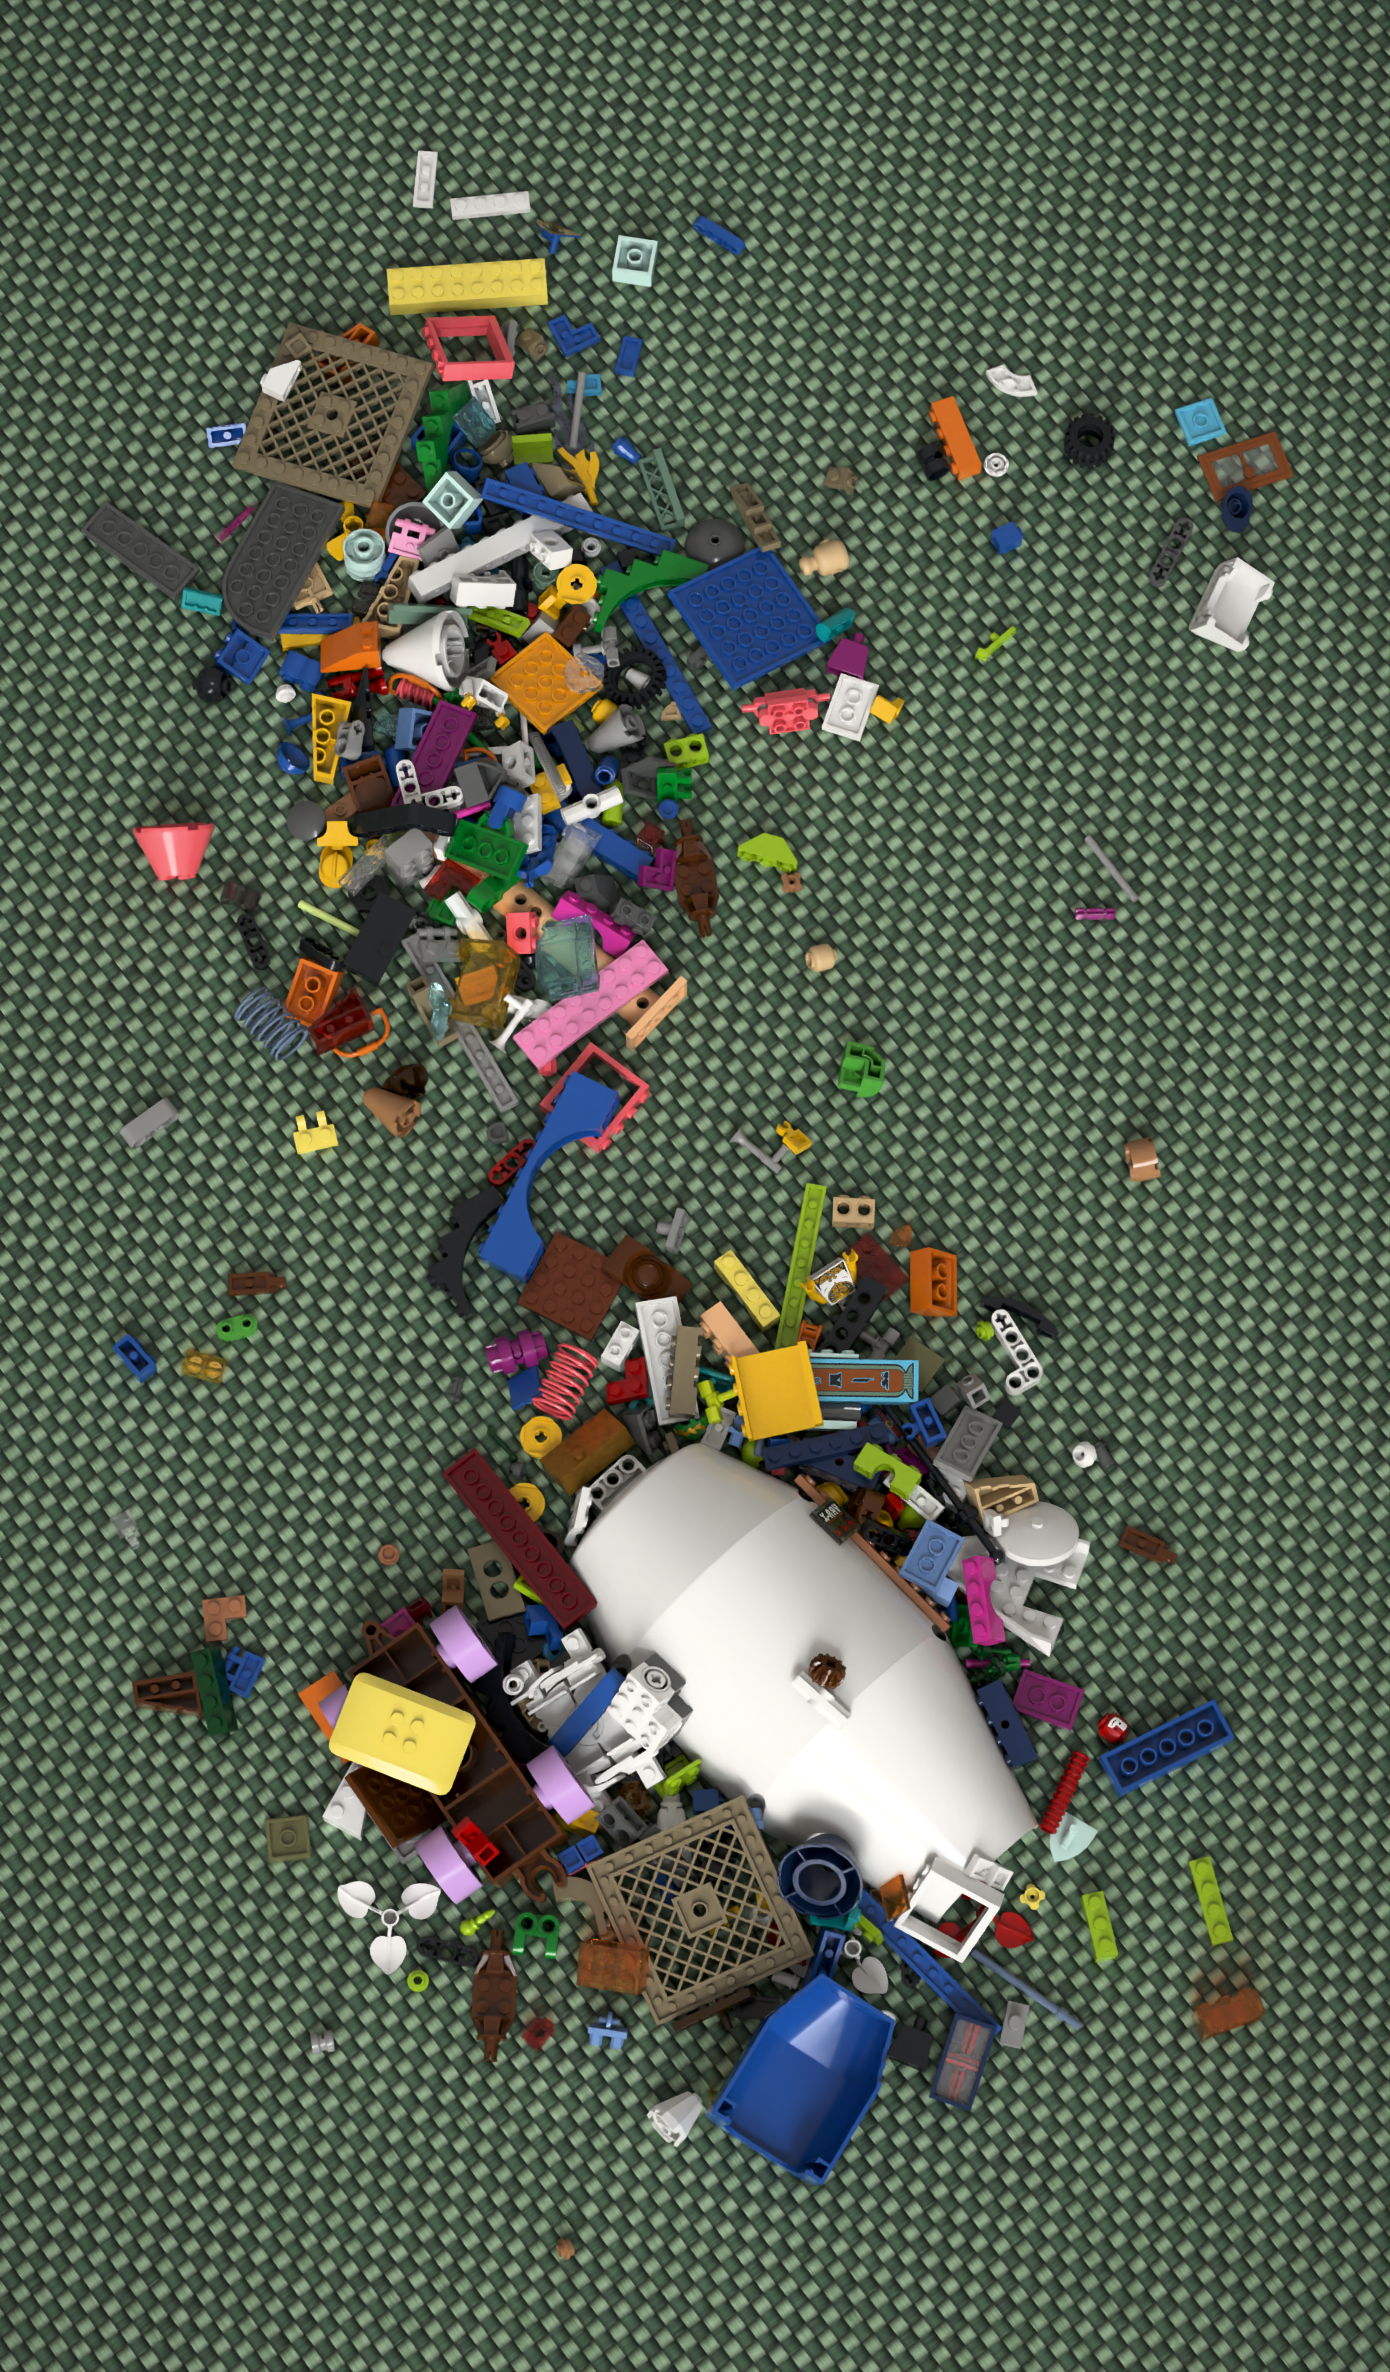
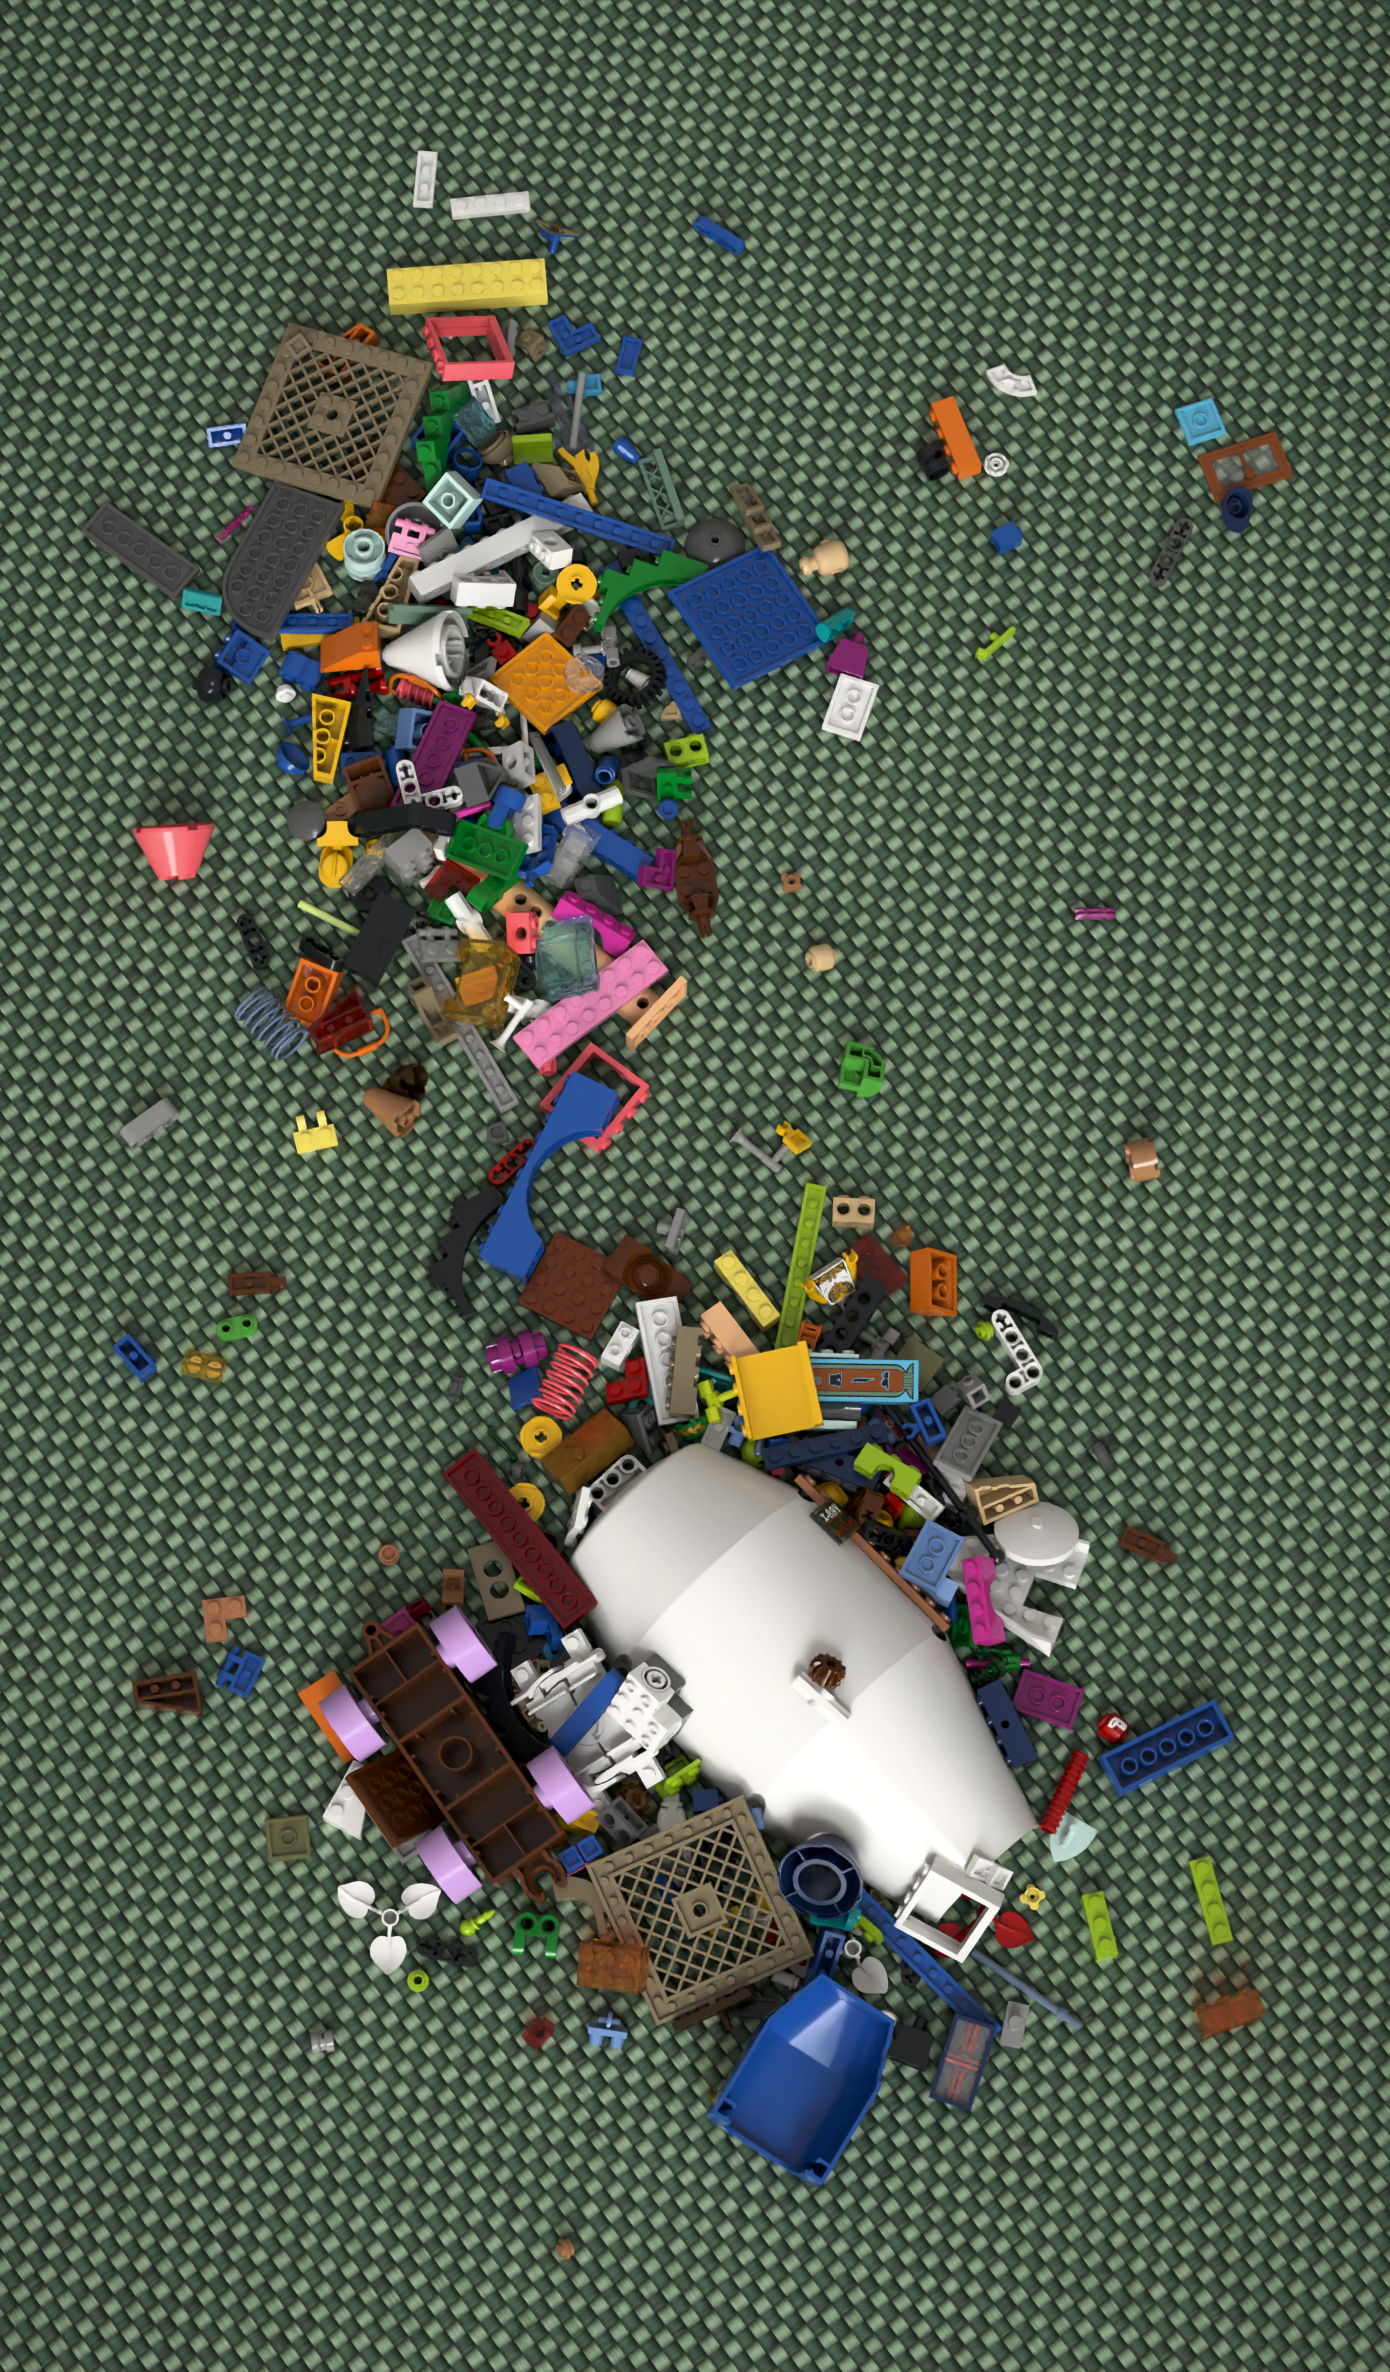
(125, 1527): clear plate -> none
(214, 1691): dark green brick -> none
(244, 898): clear smoke leg -> none
(281, 380): white slope -> none
(349, 741): light grey piece -> none
(402, 1733): light yellow wedge -> none
(441, 1010): clear light blue plate -> none
(475, 1841): red brick -> none
(494, 1996): reddish brown plate -> none
(518, 1687): white plate -> none
(591, 542): white plate -> none
(631, 915): dark grey plate -> none
(634, 261): light aqua brick -> none
(650, 838): clear red brick -> none
(676, 2116): white cone -> none
(769, 852): lime slope -> none
(786, 709): coral piece -> none
(841, 479): dark tan bracket -> none
(885, 709): yellow panel -> none
(895, 1898): clear orange piece -> none
(994, 1522): white tile -> none
(1084, 1454): white plate -> none
(1089, 455): black tyre -> none
(1111, 868): light grey bar -> none
(1230, 604): white windscreen -> none

